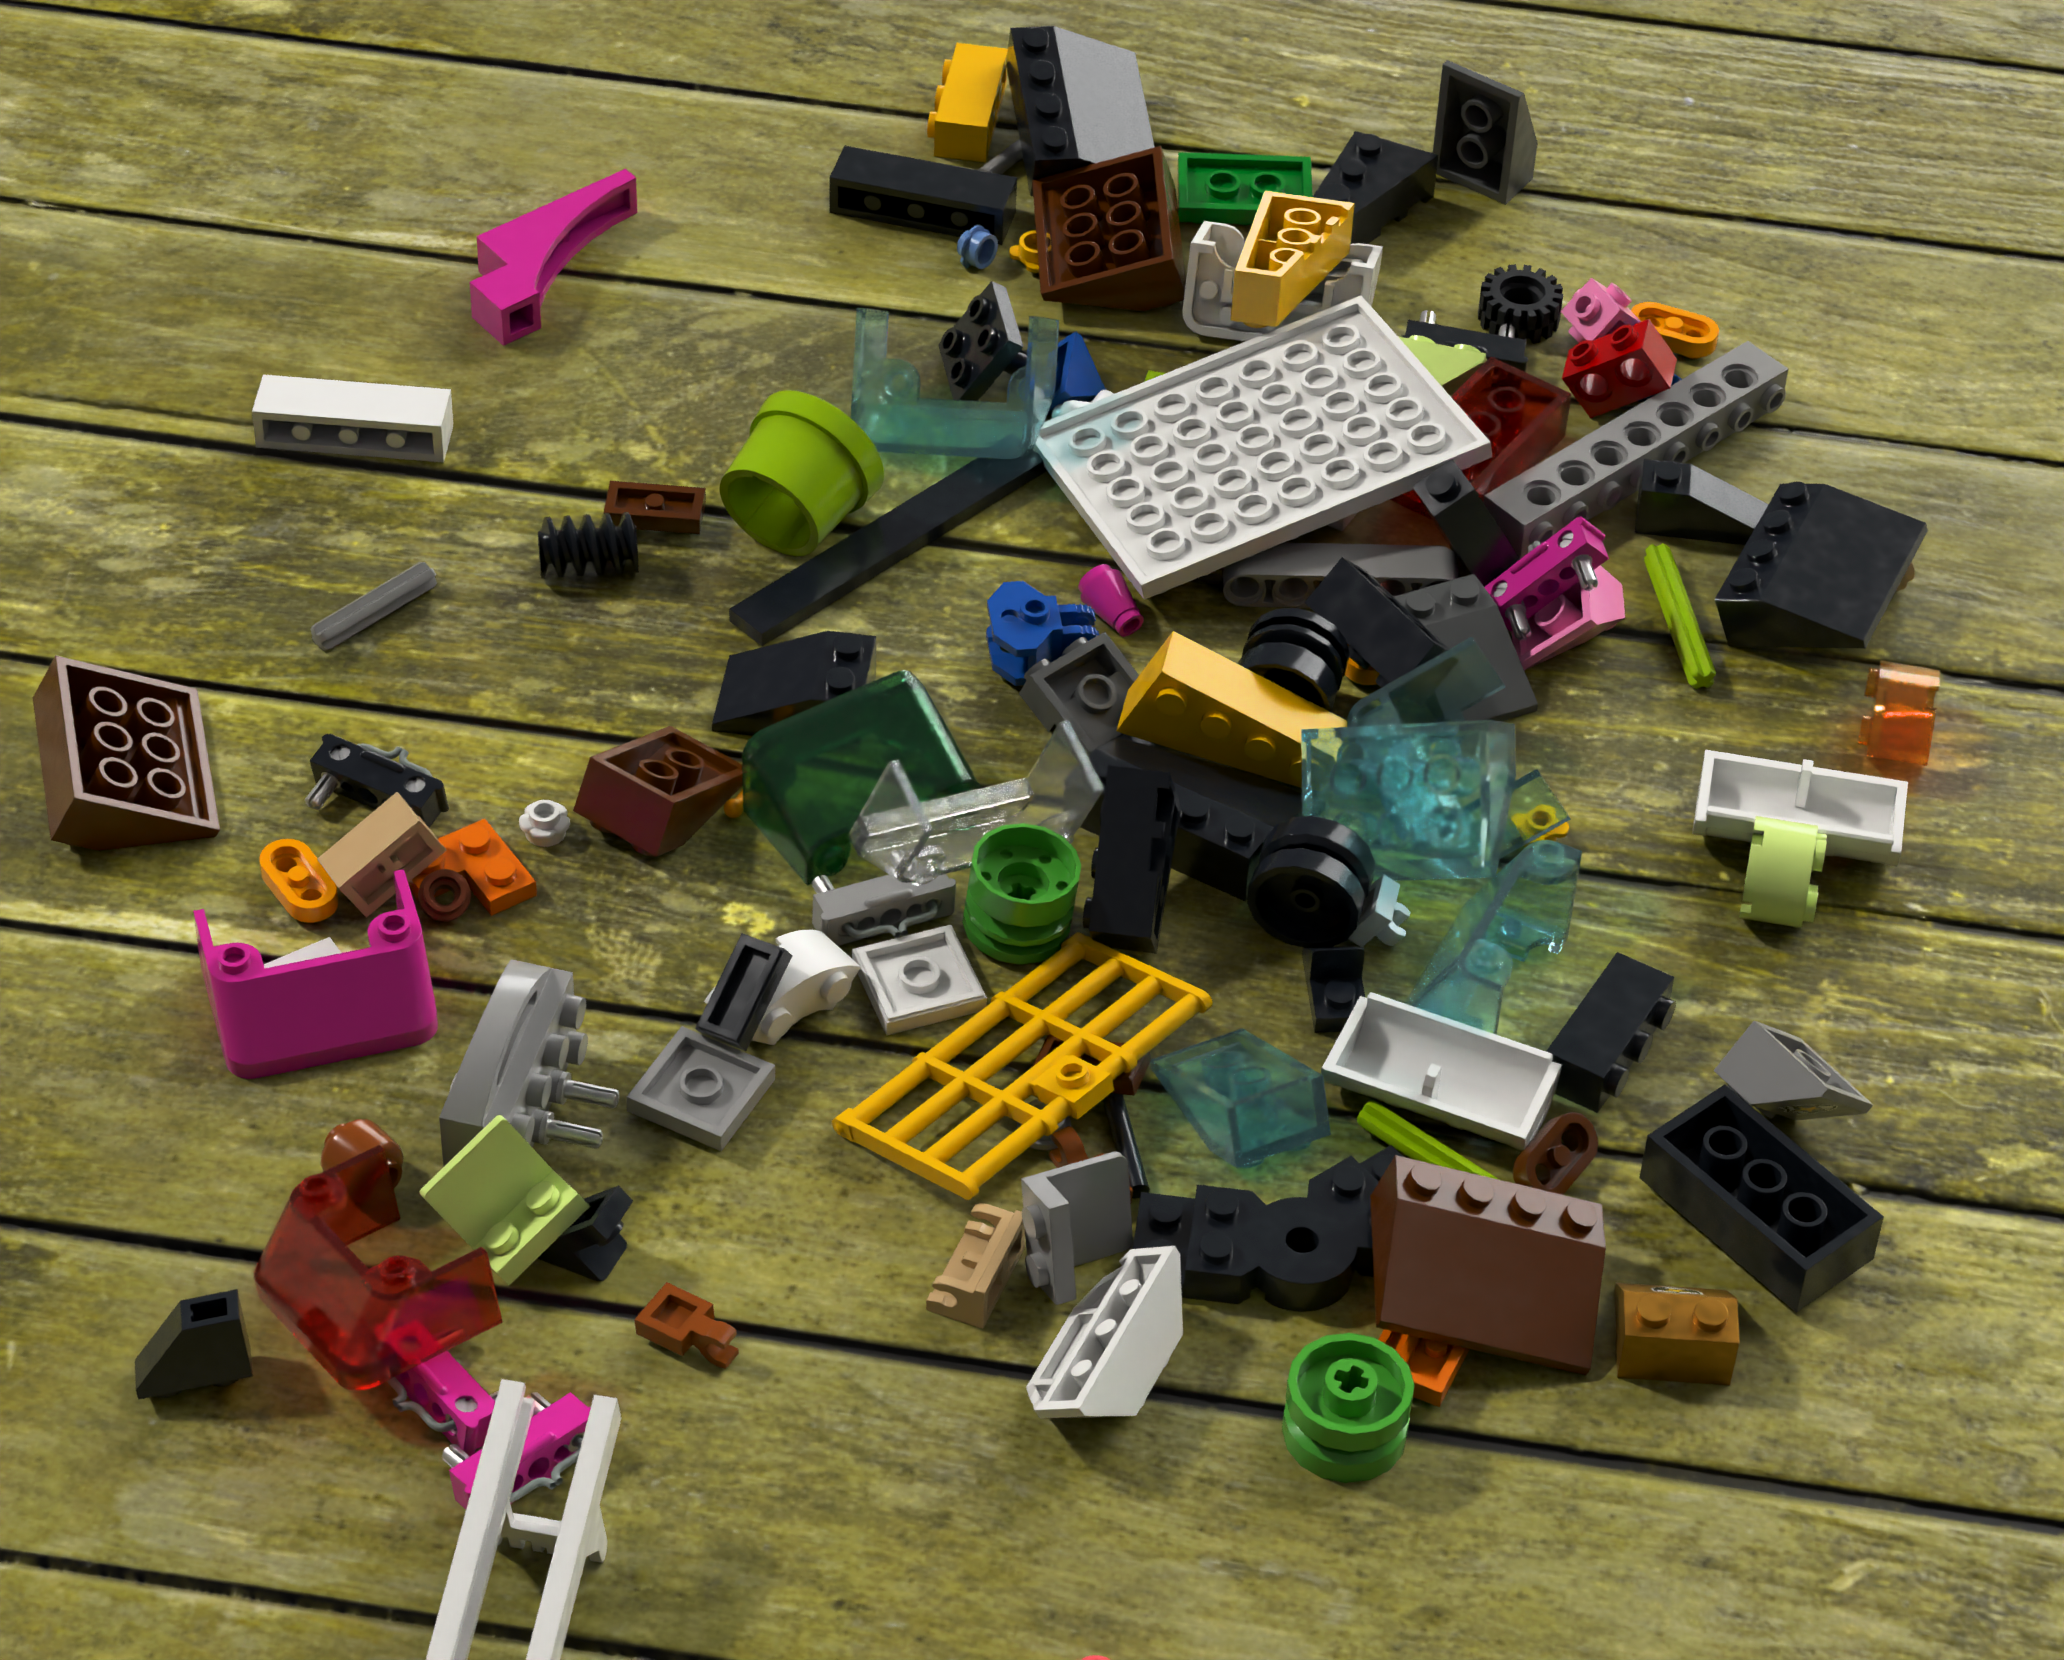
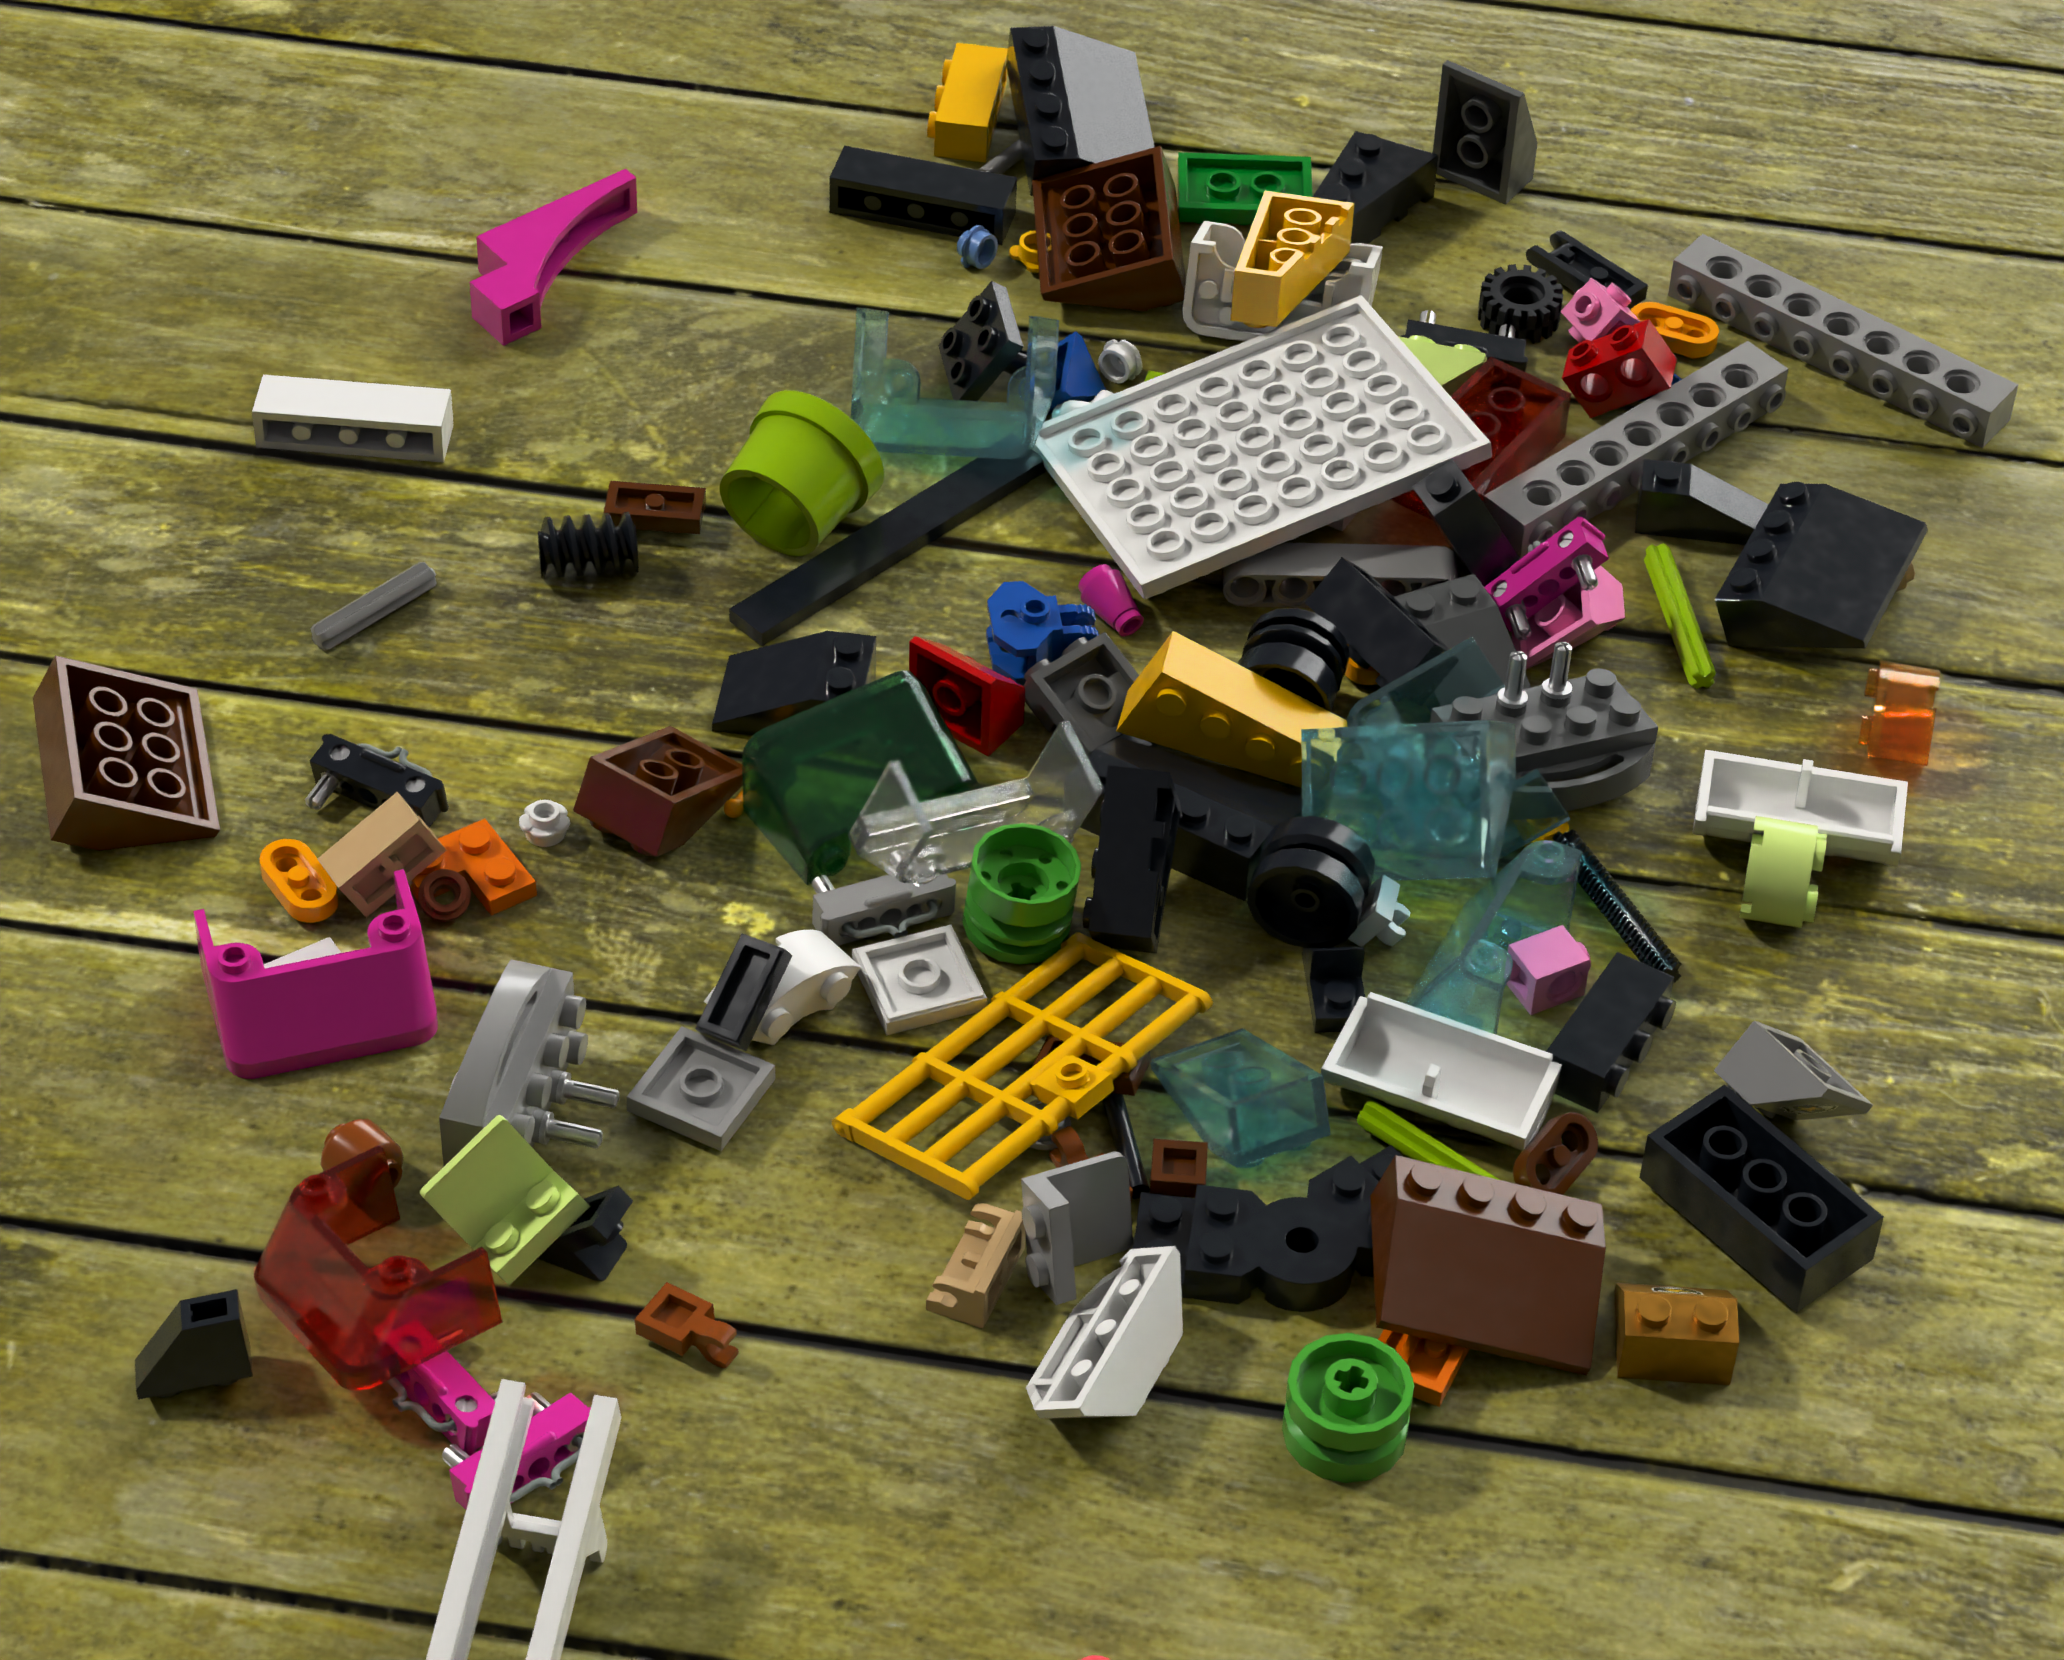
(972, 699): none -> red slope
(1120, 361): none -> white plate
(1178, 1167): none -> reddish brown plate
(1548, 969): none -> bright pink brick
(1576, 263): none -> black hinge
(1577, 732): none -> dark grey piece
(1619, 909): none -> black axle
(1843, 340): none -> light grey brick

